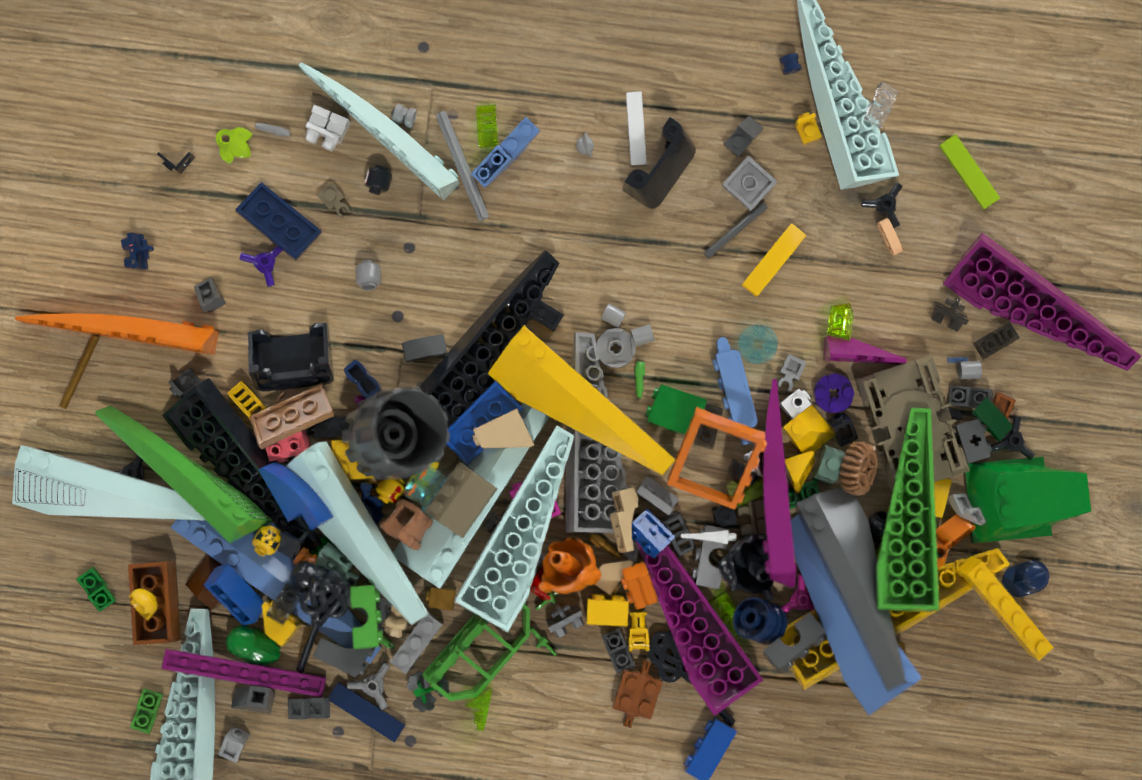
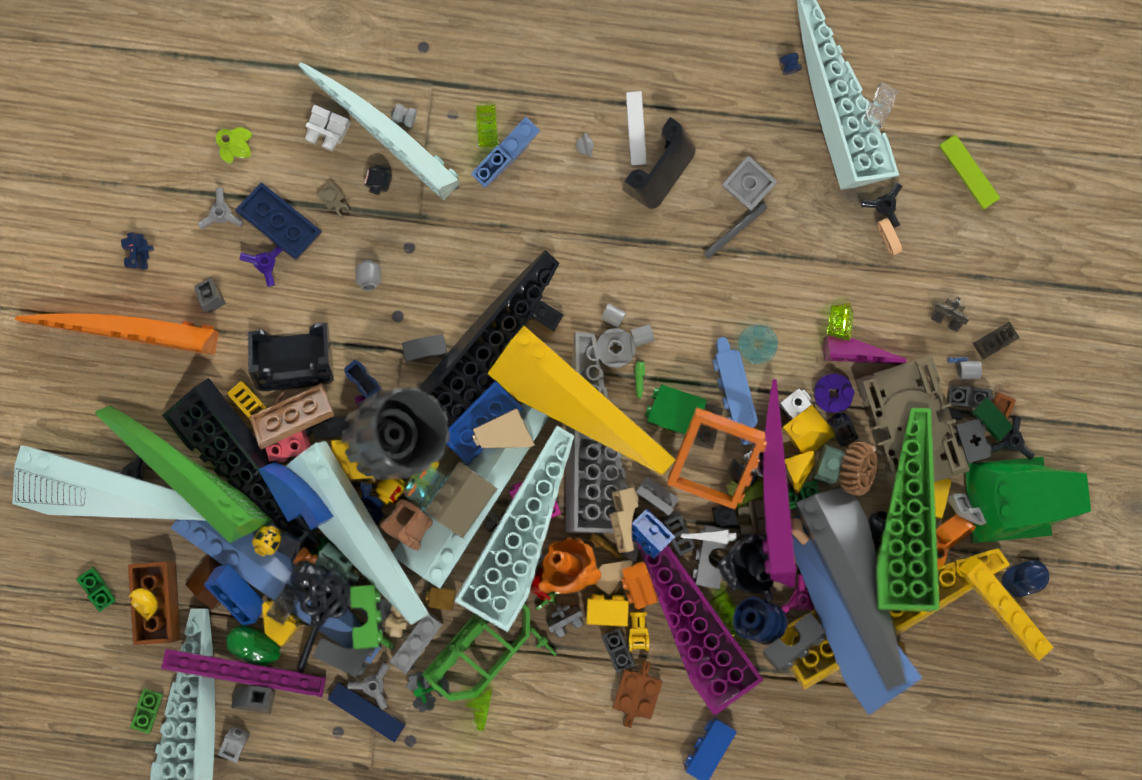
(79, 371): pearl gold bar -> none
(184, 383): dark grey bracket -> none
(189, 157): black bracket -> none
(220, 213): none -> light grey piece
(272, 129): light grey piece -> none
(309, 708): dark grey slope -> none
(462, 166): light grey axle -> none
(660, 650): black piece -> none
(743, 136): dark grey slope -> none
(774, 260): yellow slope -> none
(792, 370): light grey plate -> none
(797, 531): none -> light nougat arm
(807, 128): yellow bracket -> none
(1010, 289): magenta wedge -> none

